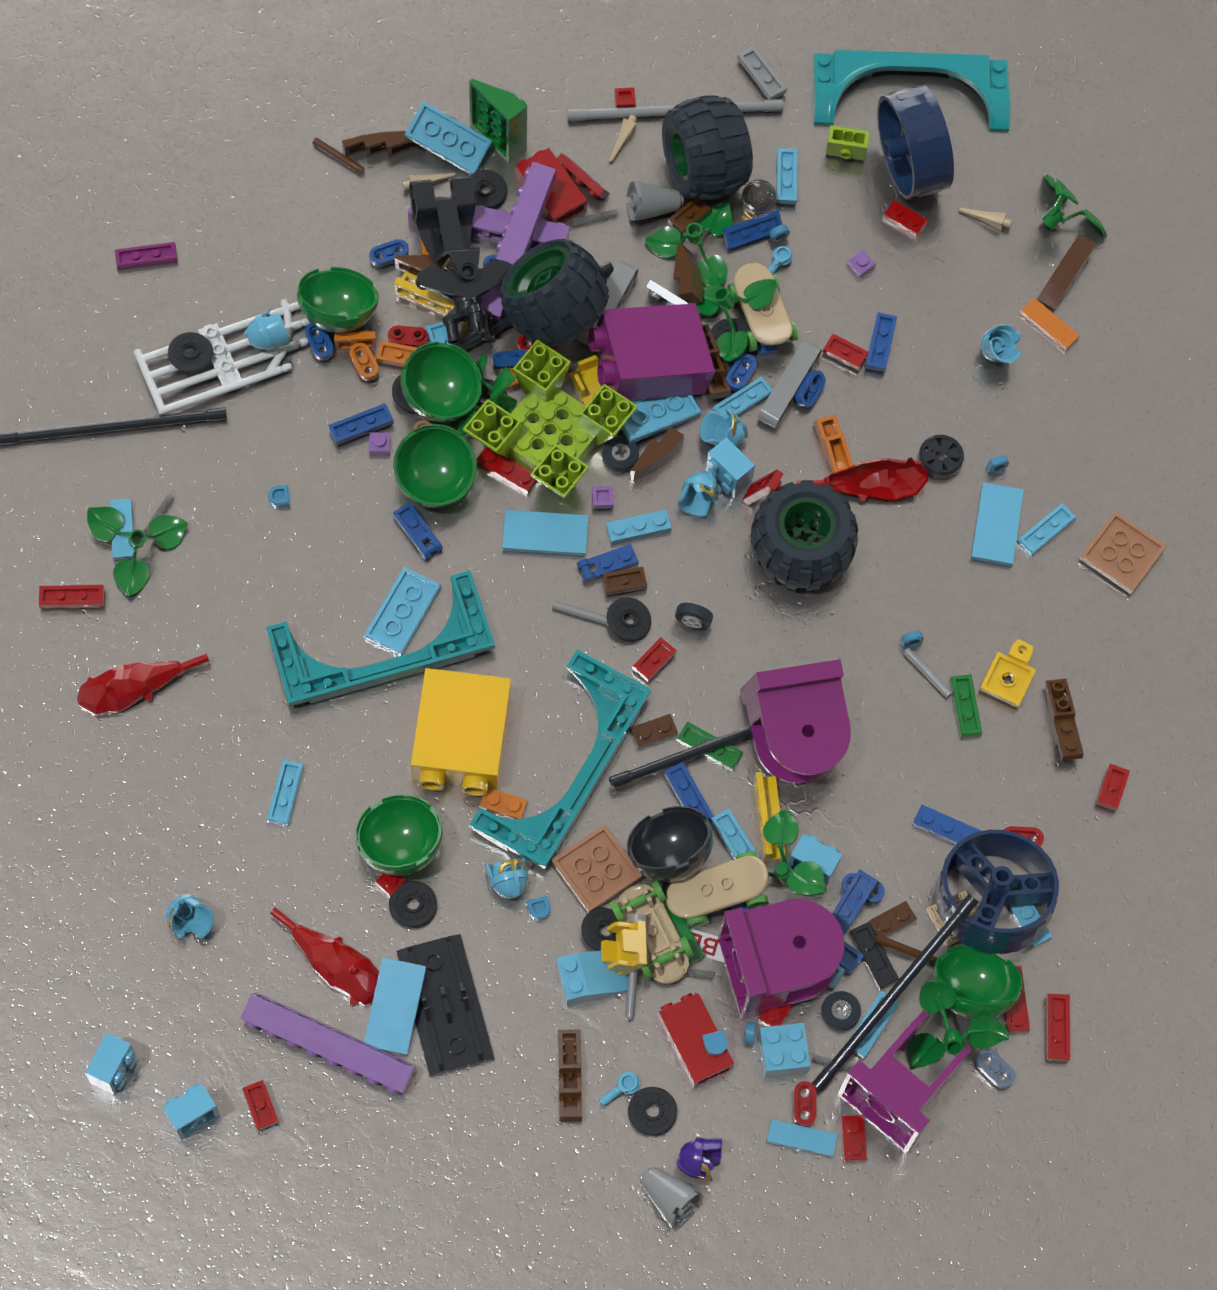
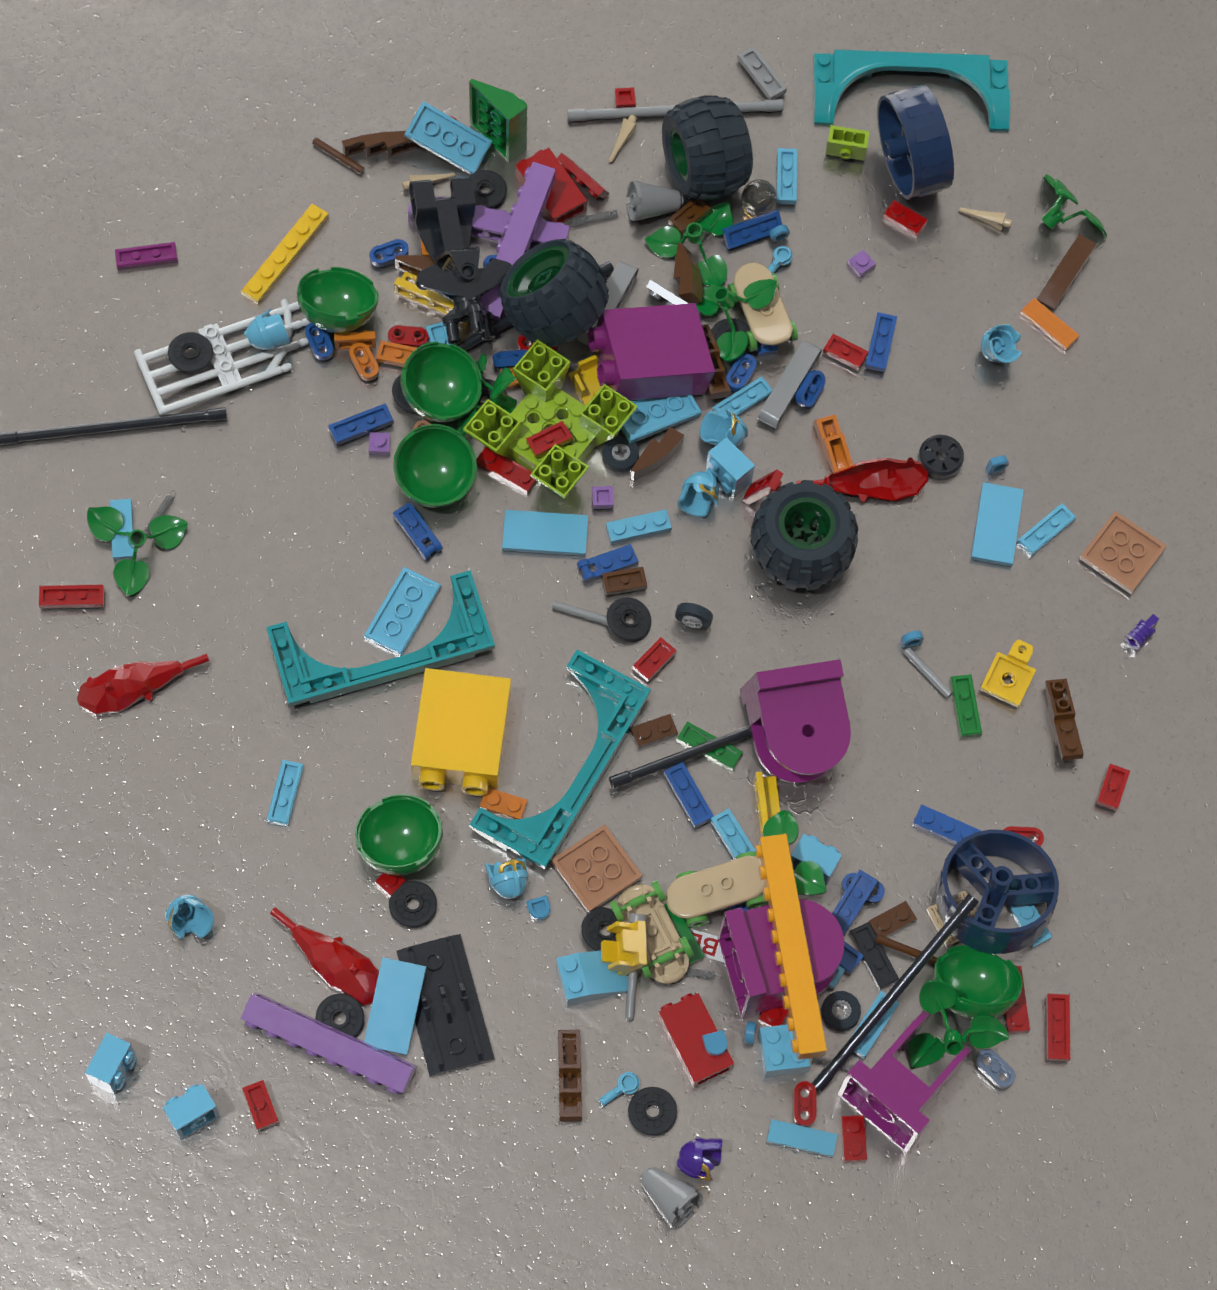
(279, 496): dark azure tile -> none
(285, 253): none -> yellow plate
(341, 1003): none -> black wheel
(544, 440): none -> red plate
(671, 844): black piece -> none
(791, 947): none -> light orange brick
(1141, 632): none -> dark purple hinge

